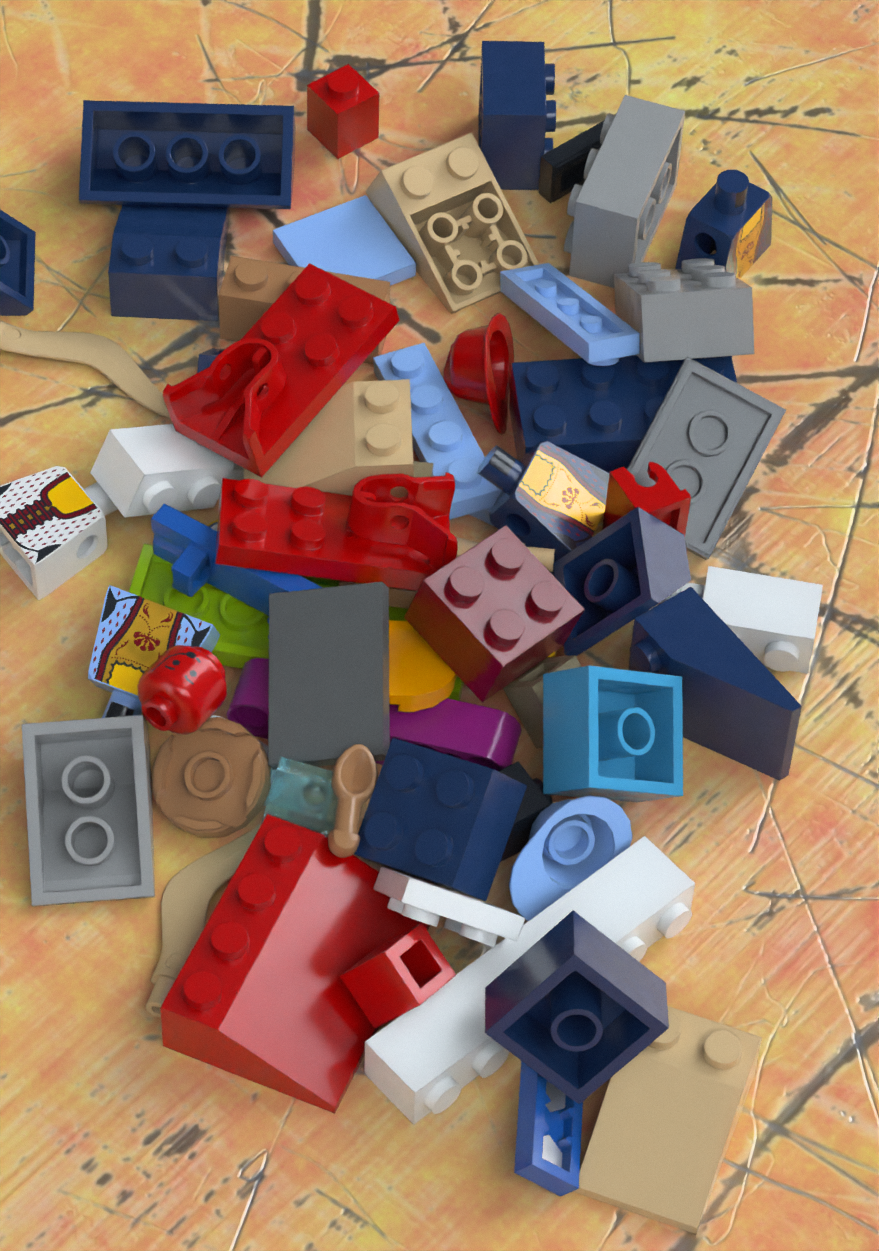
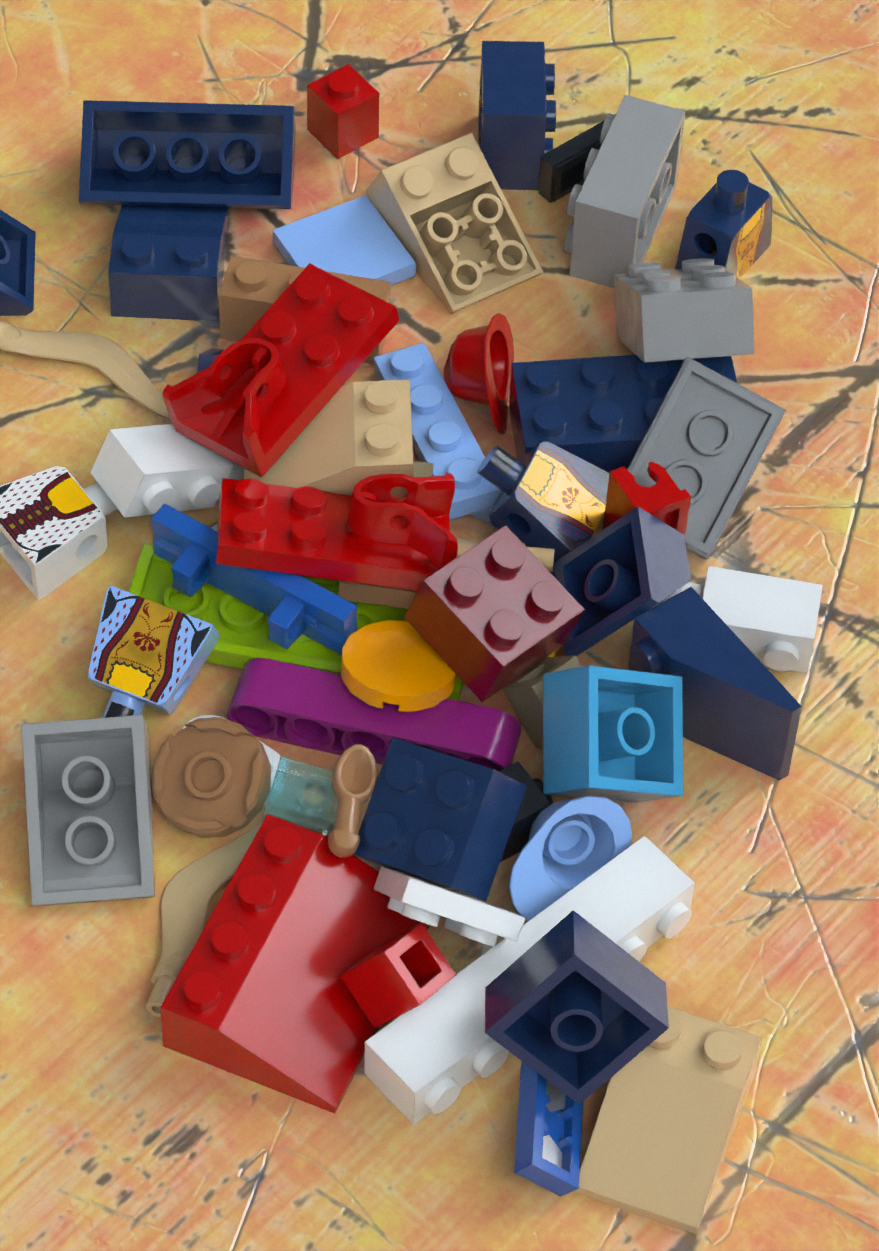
(182, 689): red head -> none
(328, 673): dark grey tile -> none
(570, 314): light blue plate -> none

